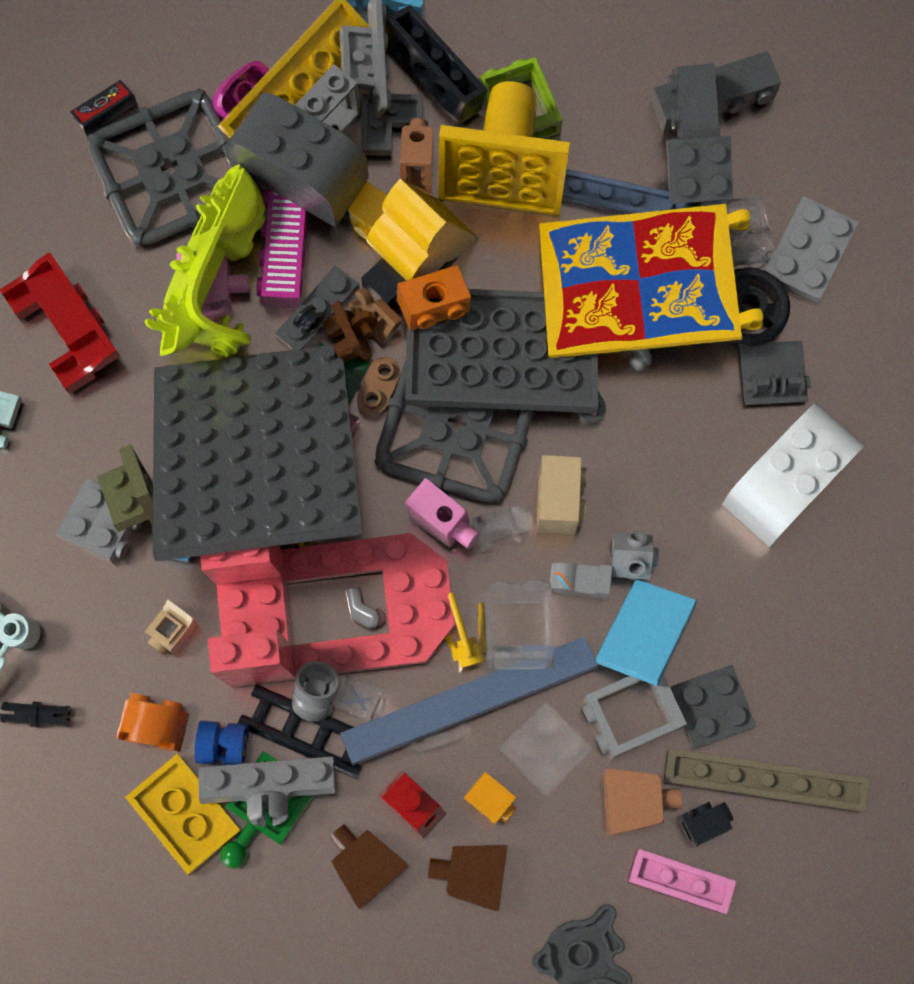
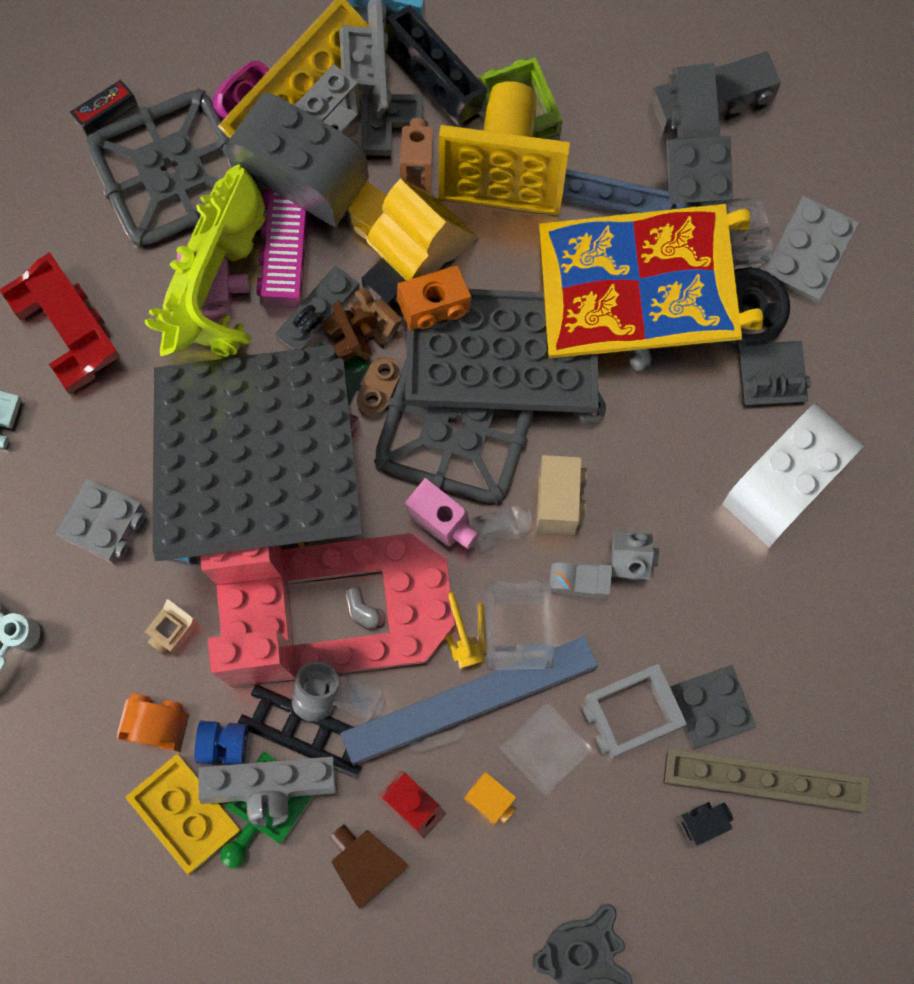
(35, 714): black pin -> none
(128, 491): olive bracket -> none
(473, 874): reddish brown torso -> none
(636, 800): nougat torso -> none
(646, 632): medium azure tile -> none
(682, 881): bright pink plate -> none

